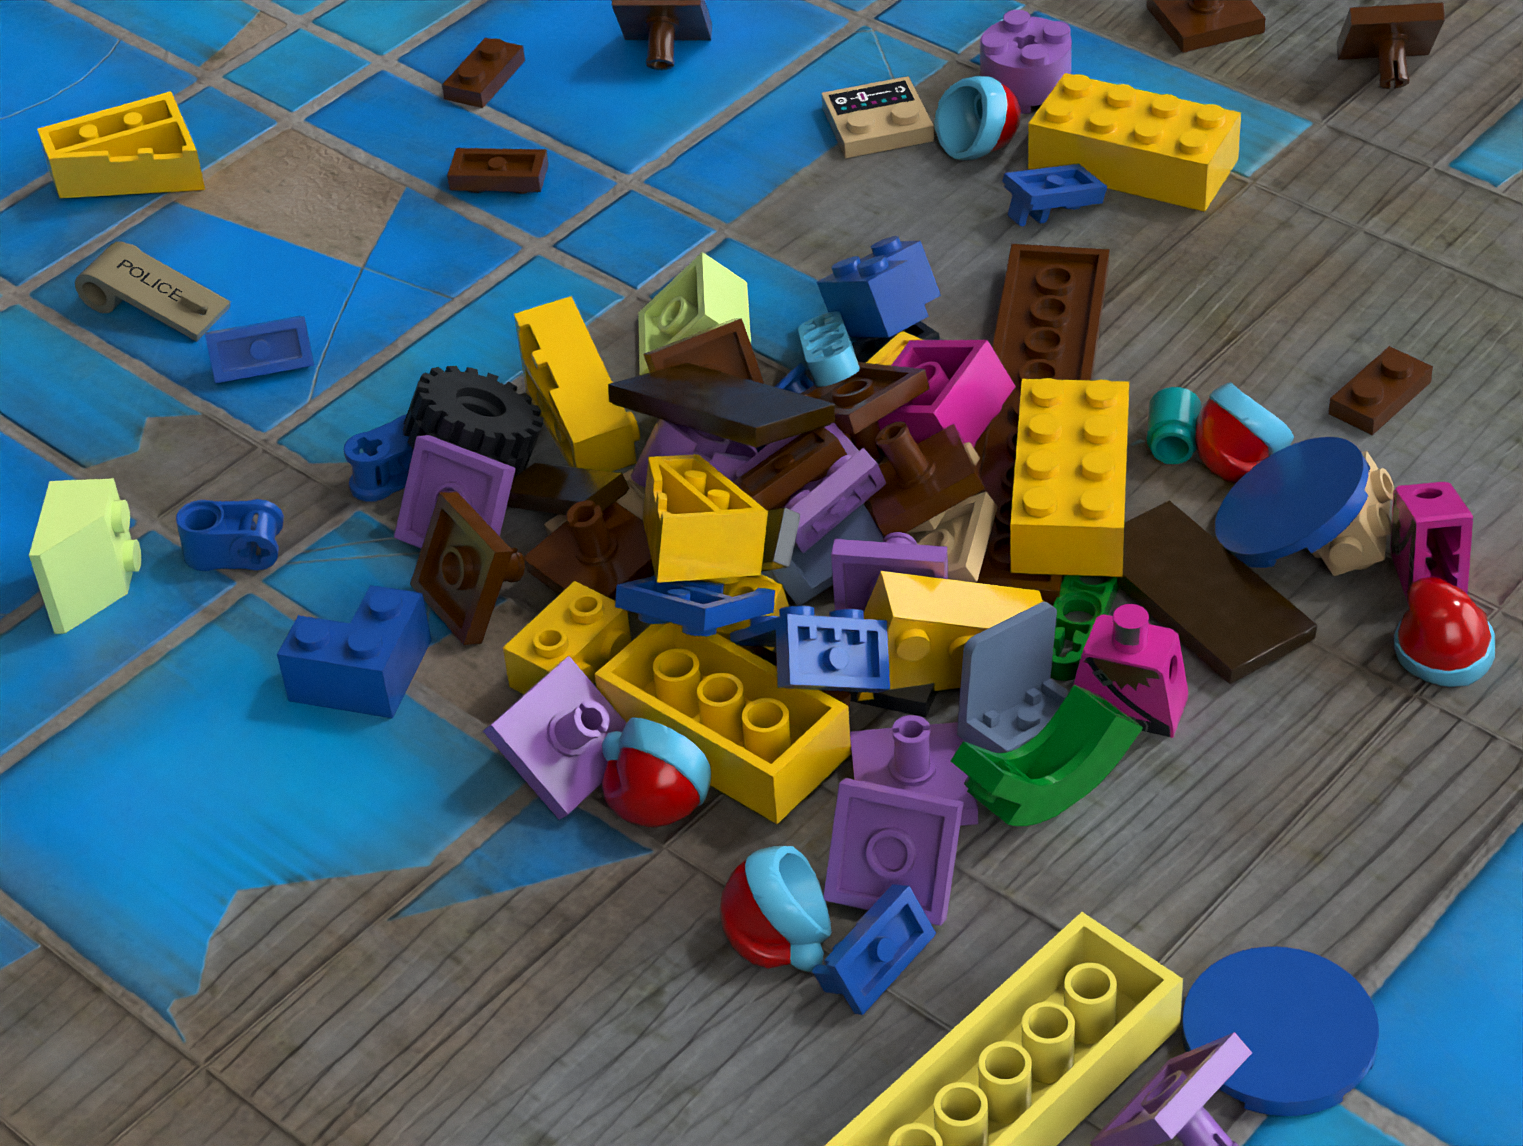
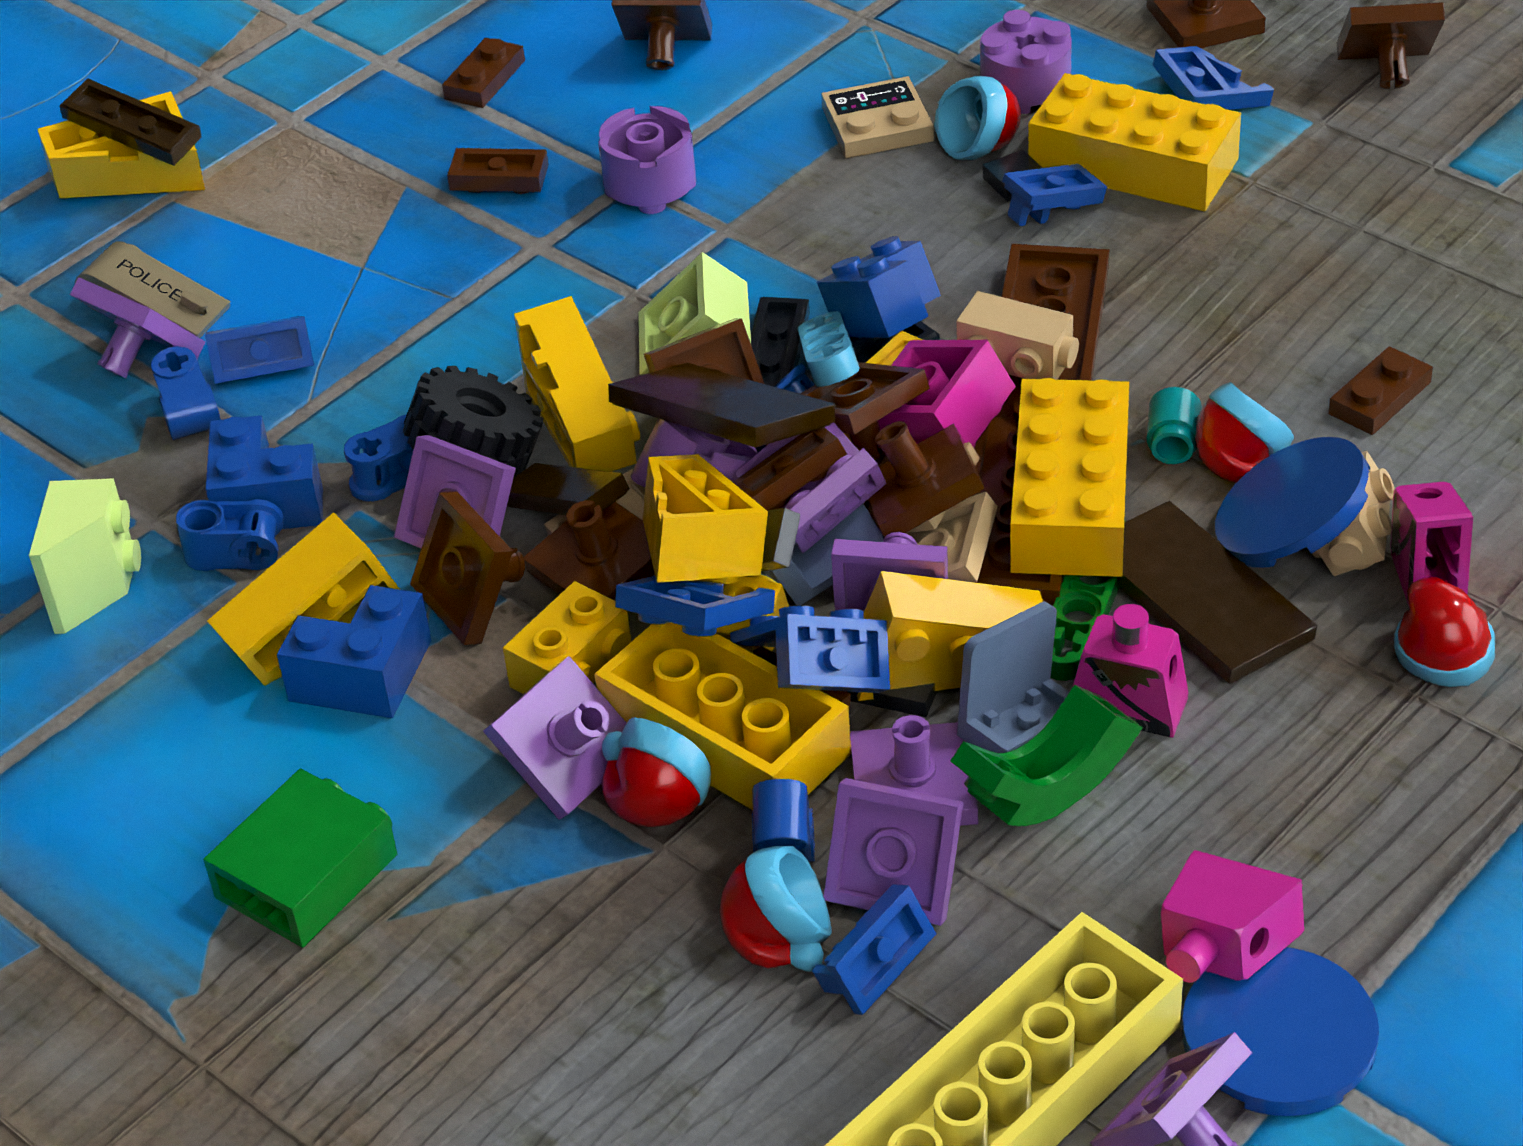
(130, 121): none -> dark brown tile
(133, 324): none -> medium lavender tile
(184, 394): none -> blue piece
(247, 469): none -> blue brick
(301, 856): none -> green brick
(316, 578): none -> yellow wedge
(647, 158): none -> medium lavender brick
(776, 336): none -> black tile
(783, 816): none -> blue piece
(994, 170): none -> black tile
(1025, 337): none -> tan brick
(1206, 80): none -> blue wing
(1228, 917): none -> dark pink torso

